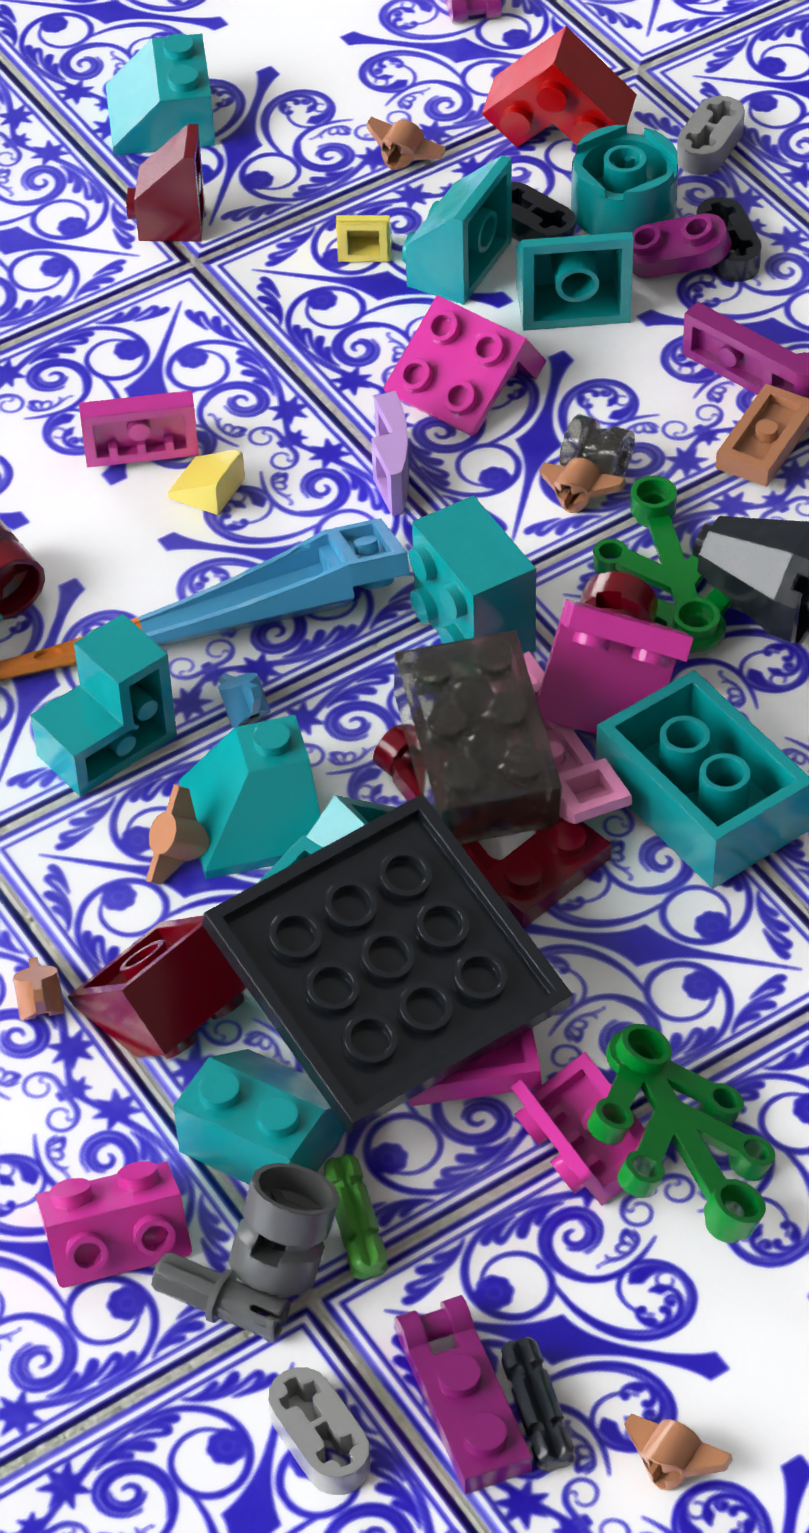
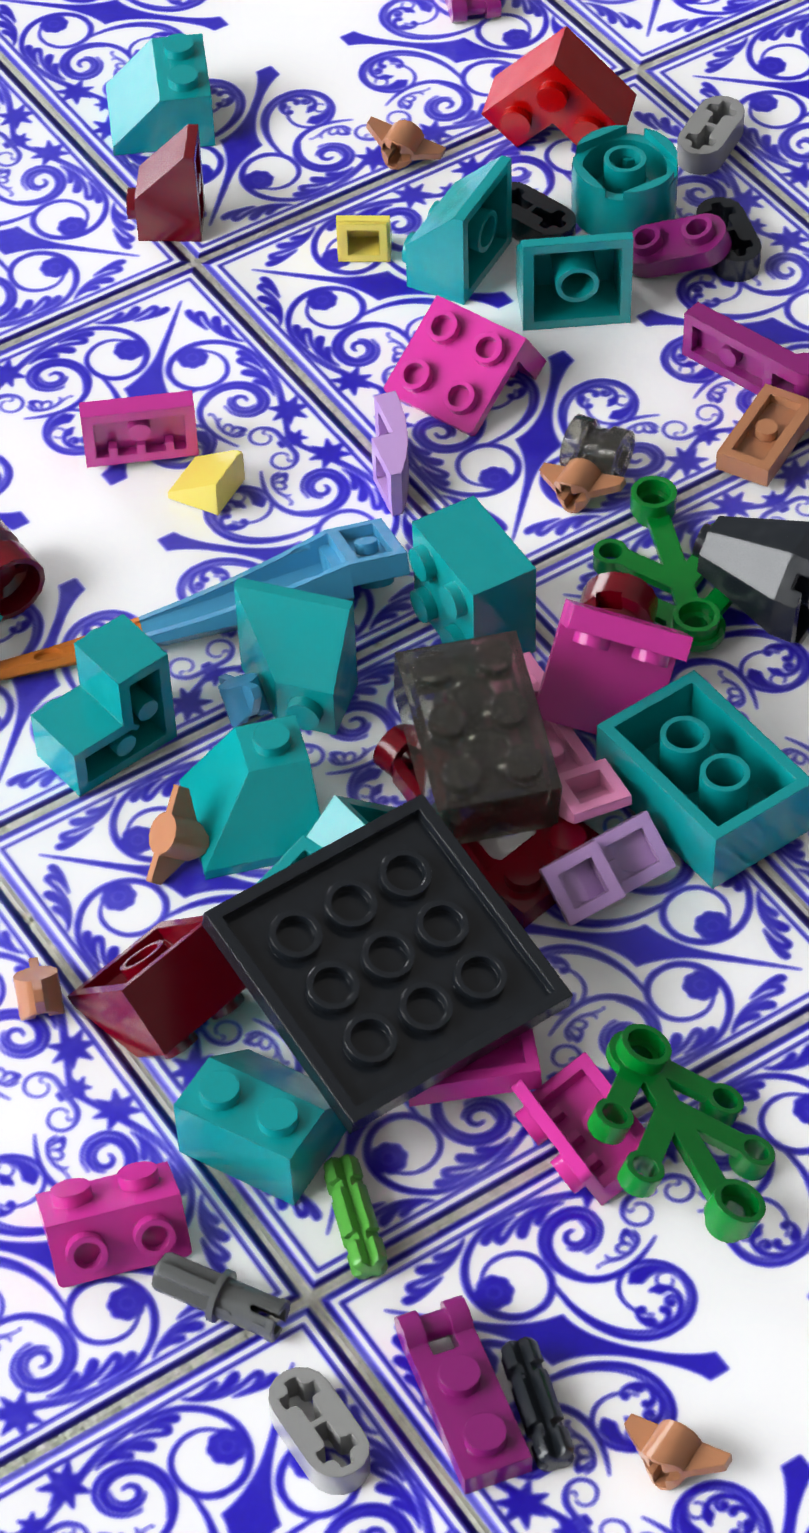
(283, 1229): dark grey wheel -> none
(300, 650): none -> teal slope
(607, 868): none -> lavender slope

